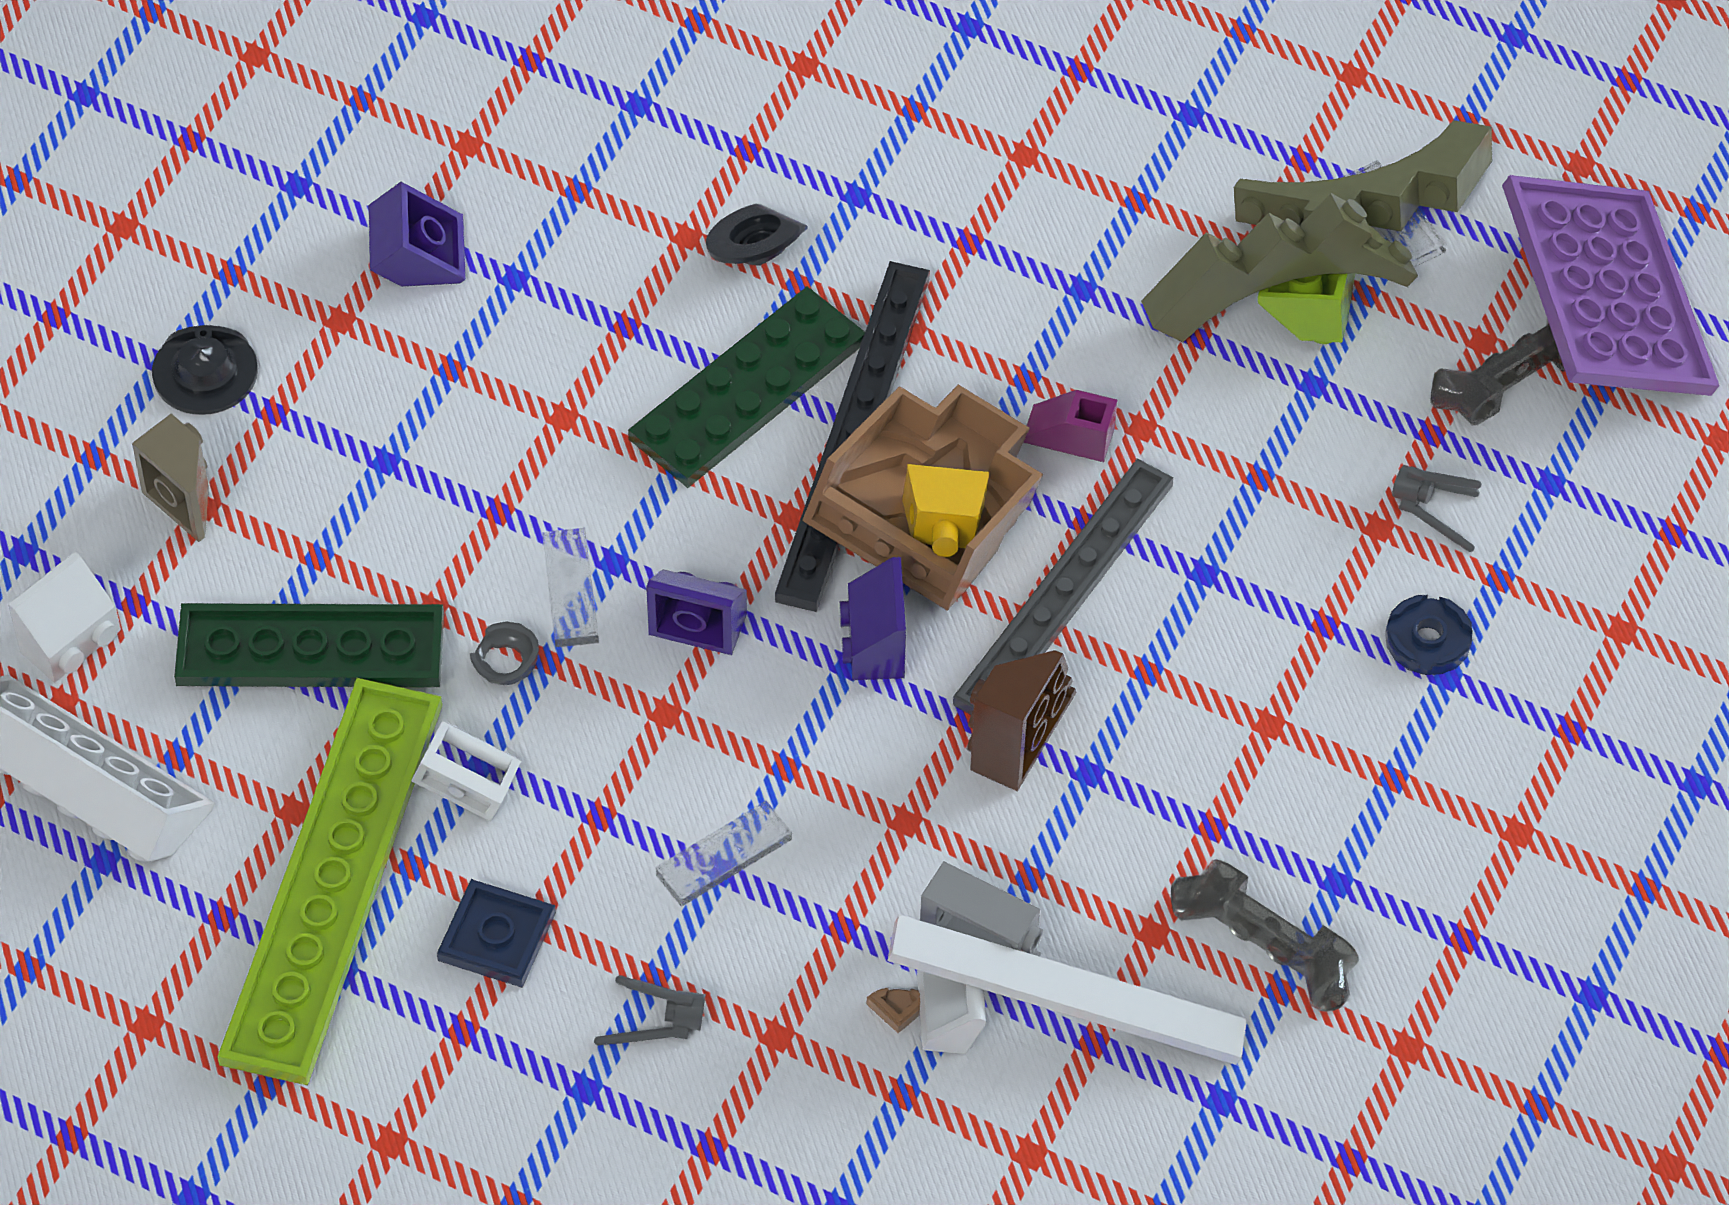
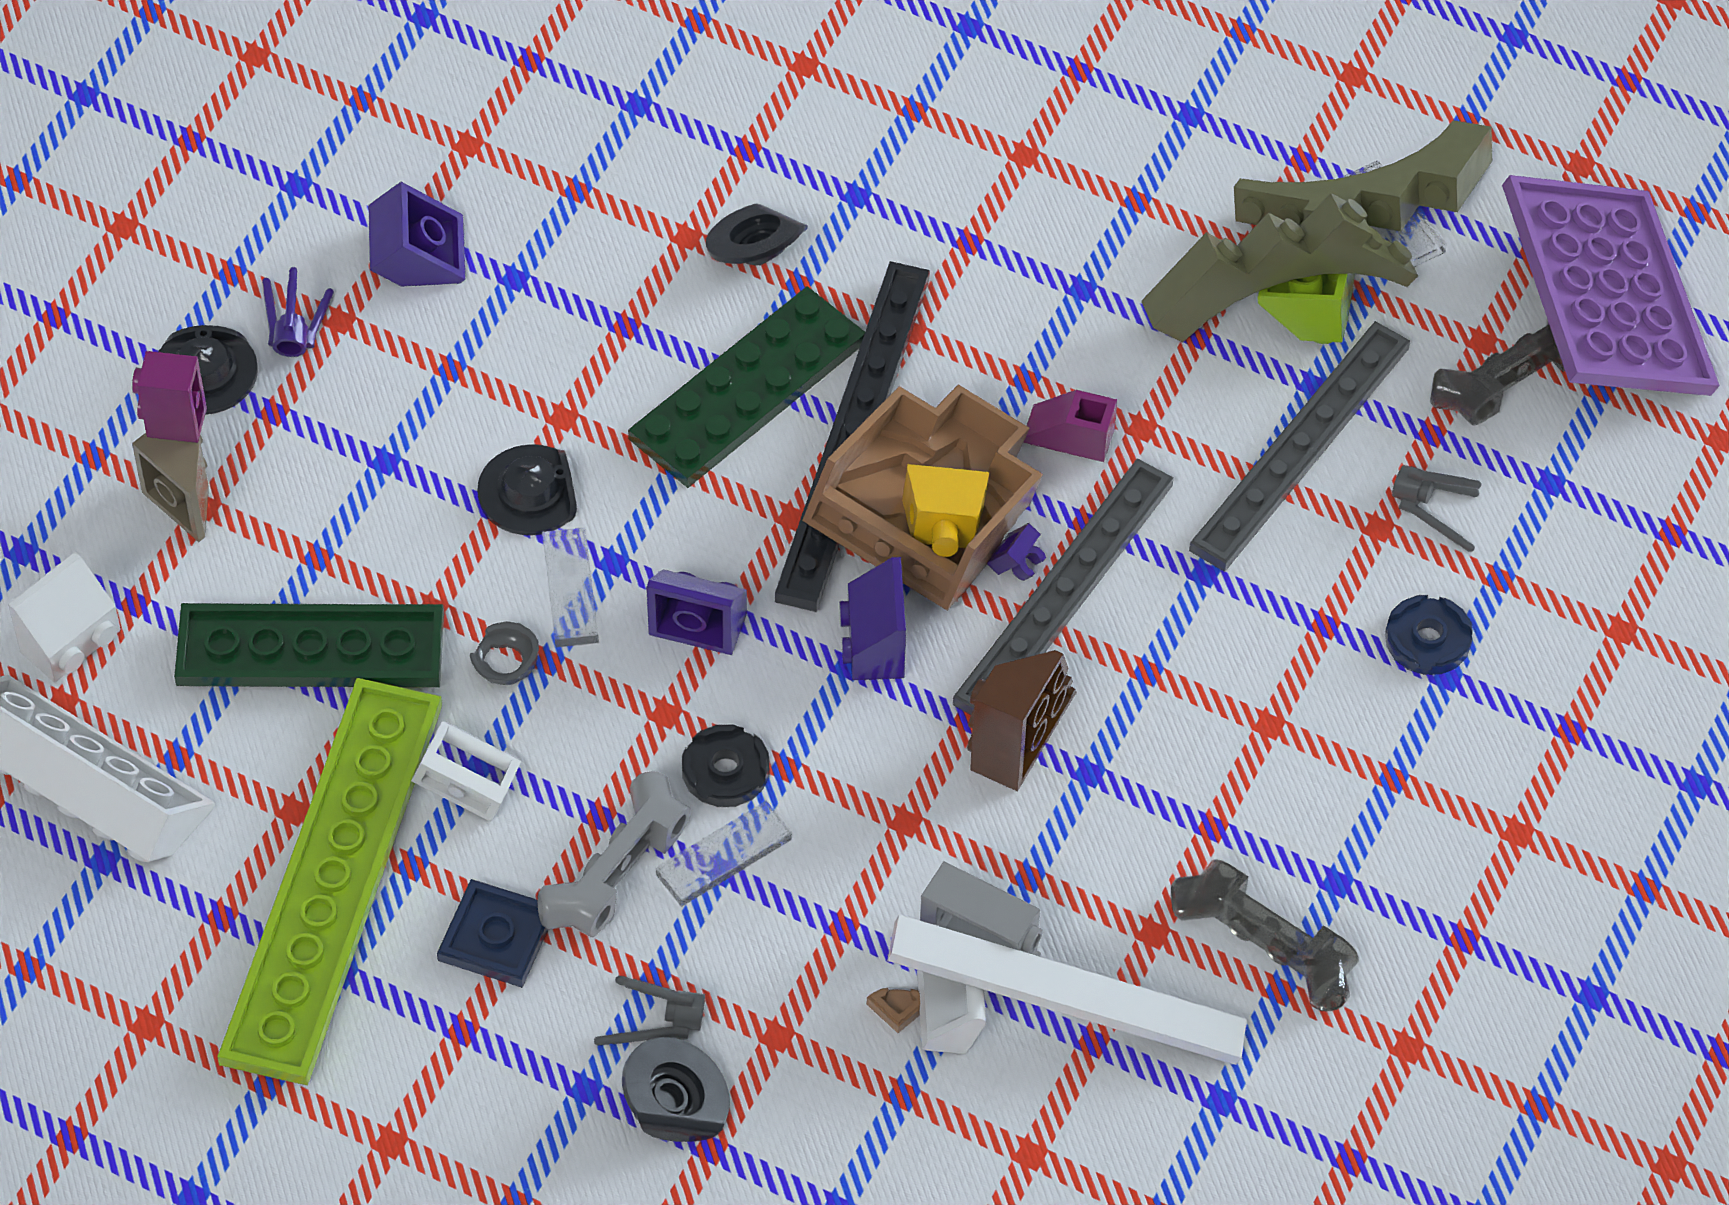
(170, 396): none -> magenta brick
(291, 334): none -> dark purple plant
(528, 490): none -> black hat
(592, 900): none -> light grey plate
(675, 1090): none -> hat
(730, 787): none -> black tile
(1015, 550): none -> dark purple tile
(1299, 446): none -> dark grey tile

